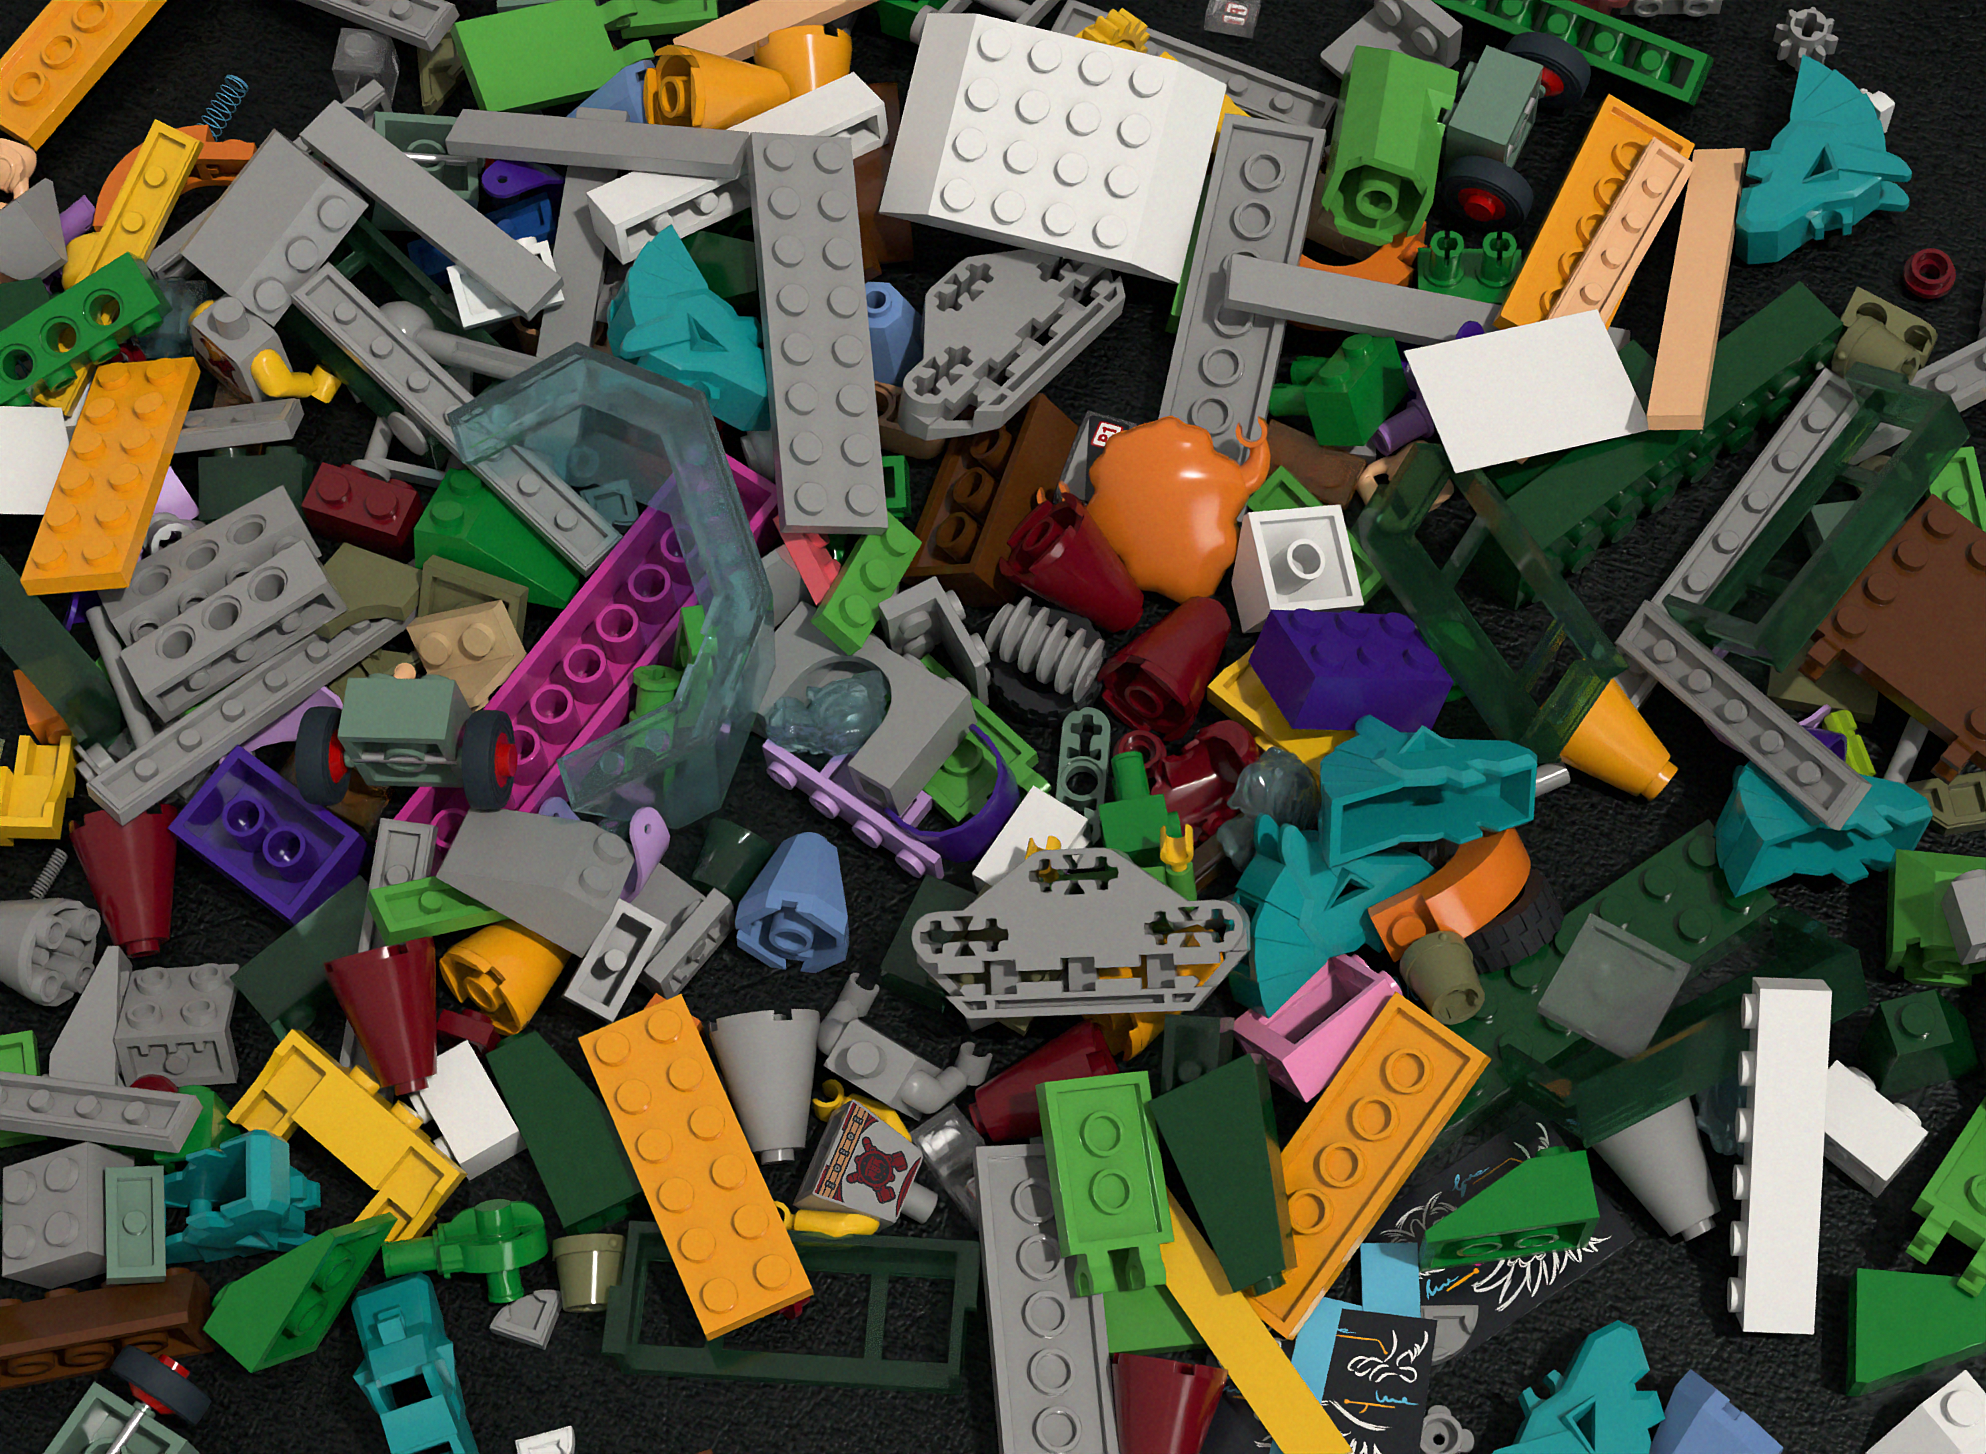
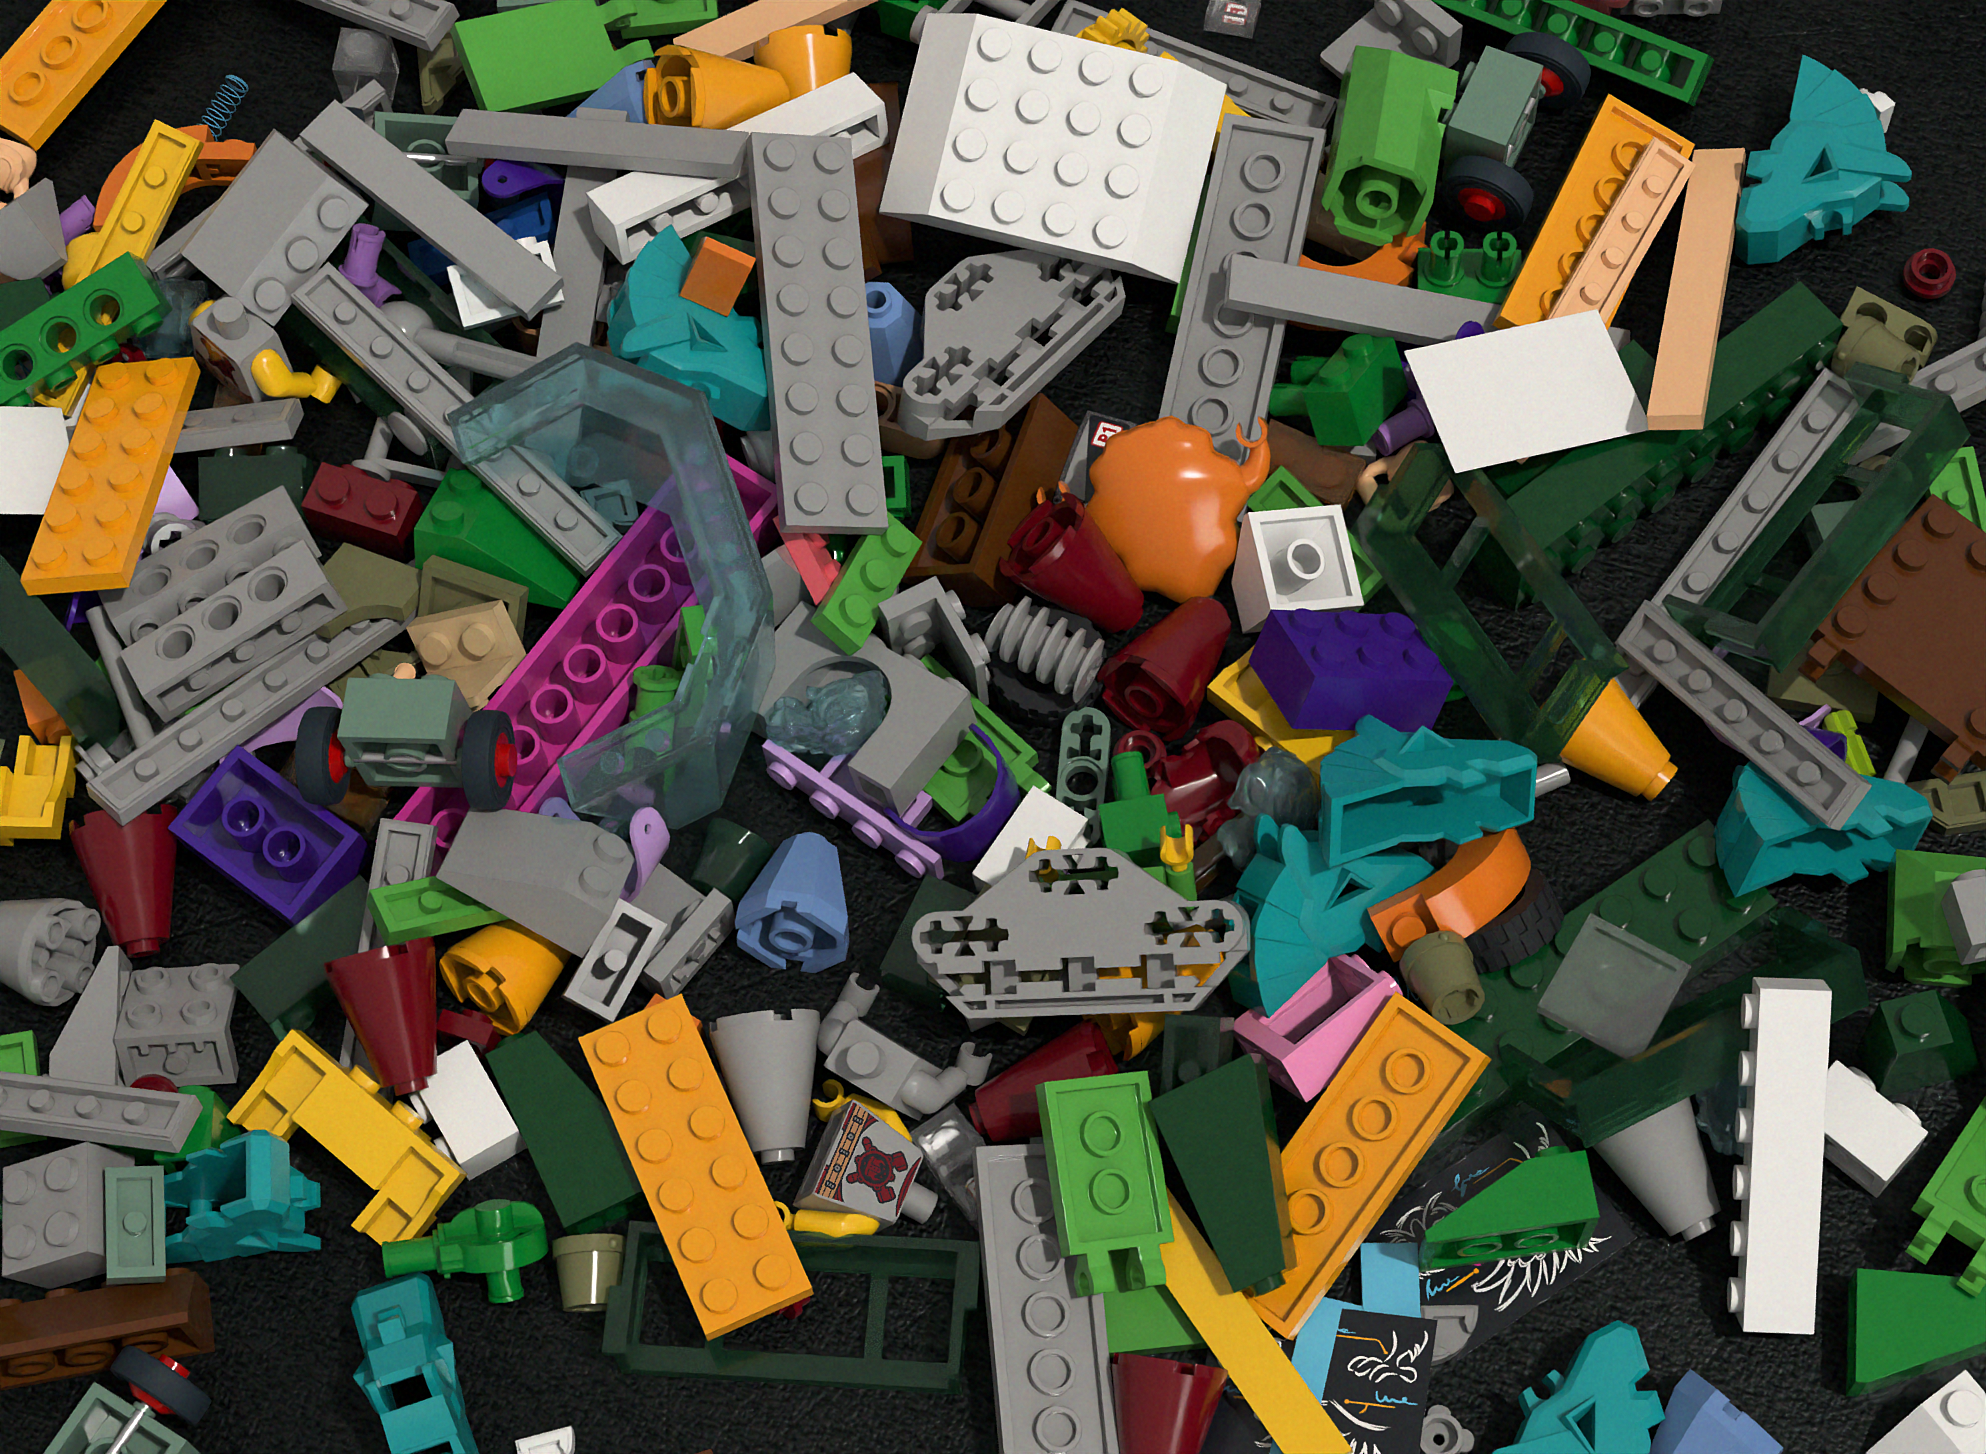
(52, 863): light grey leg -> none
(295, 1298): green slope -> none
(362, 261): none -> medium lavender piece
(529, 1318): light grey tile -> none
(716, 275): none -> orange slope
(1806, 34): light grey gear -> none

